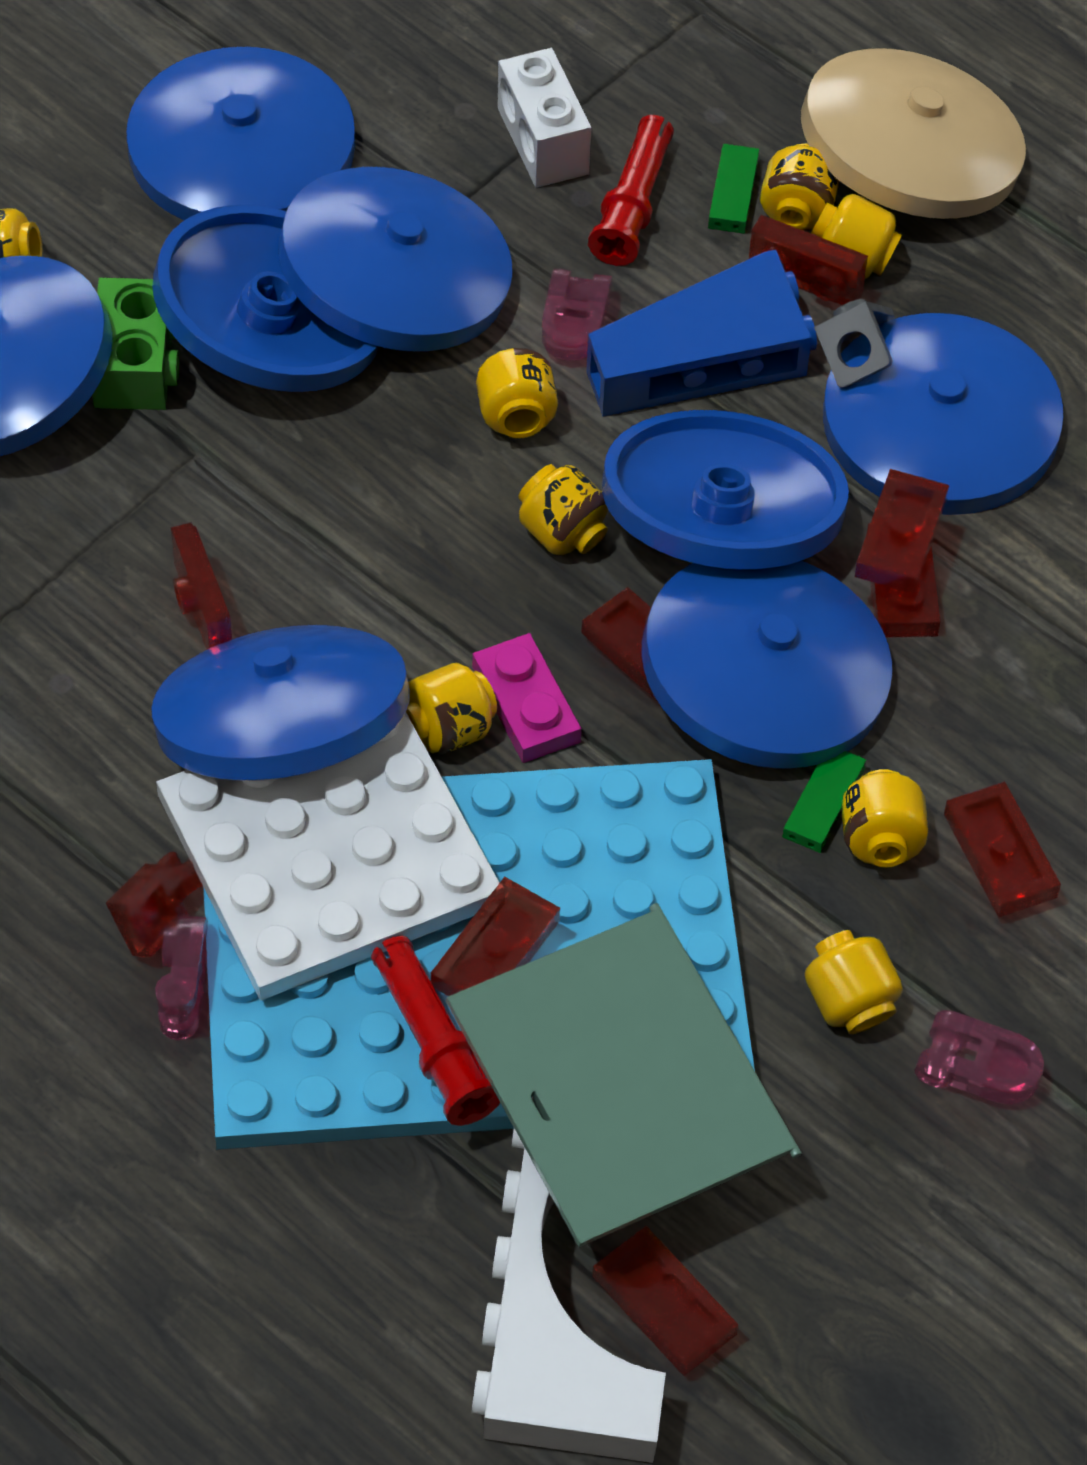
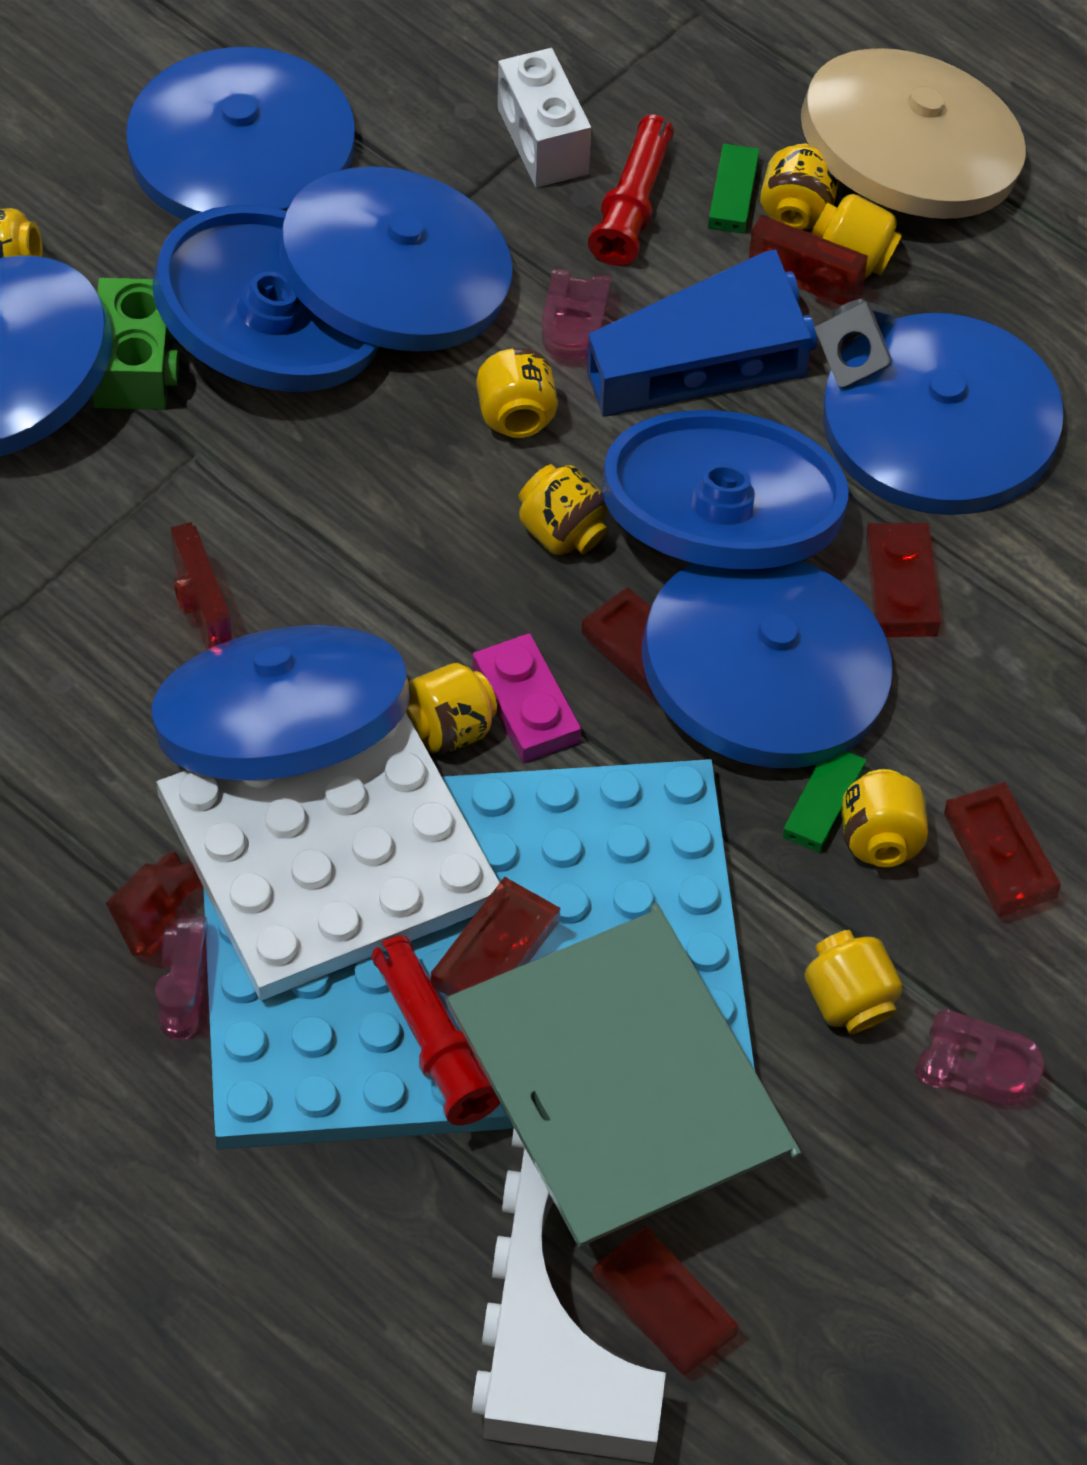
(901, 531): clear red plate -> none

